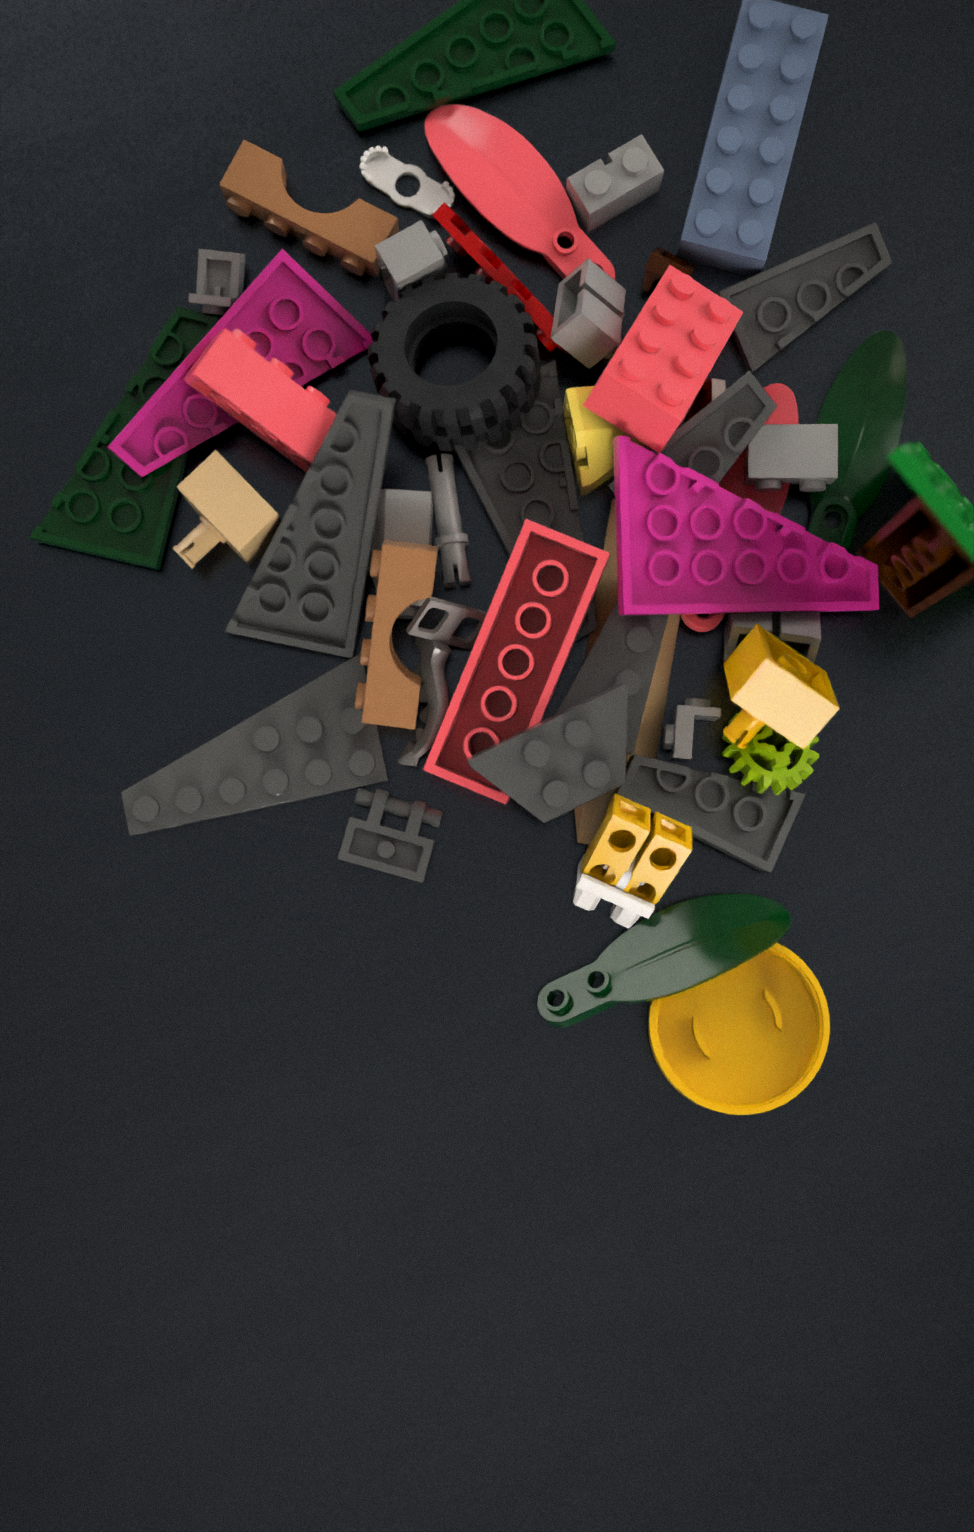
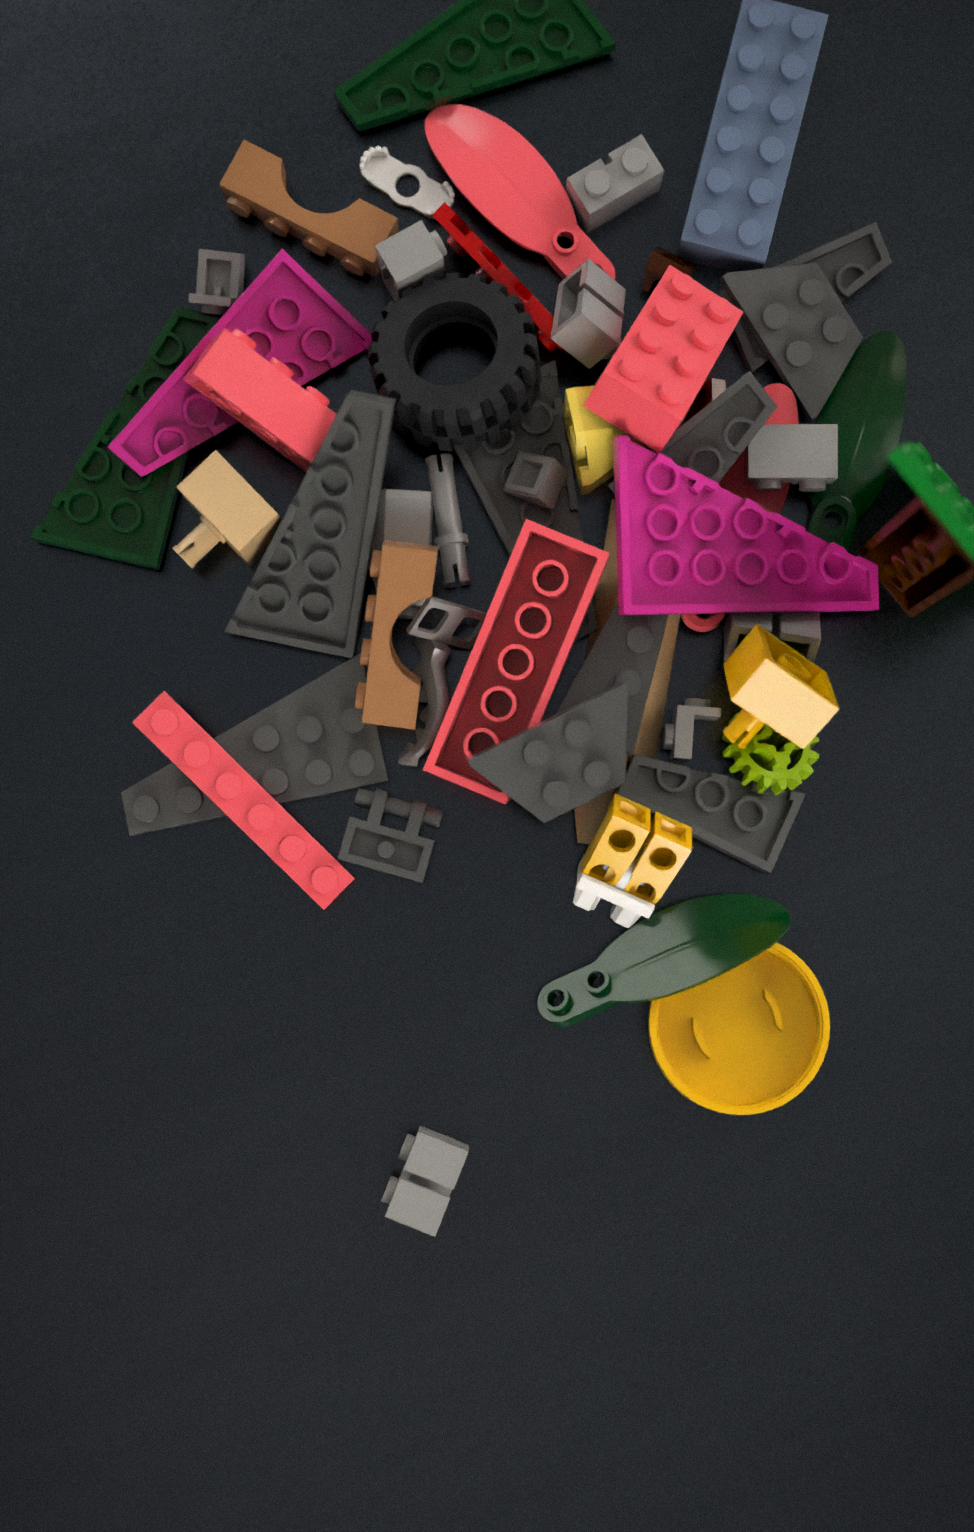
(243, 800): none -> coral plate
(426, 1180): none -> light grey piece
(536, 479): none -> light grey slope
(797, 327): none -> dark grey wing

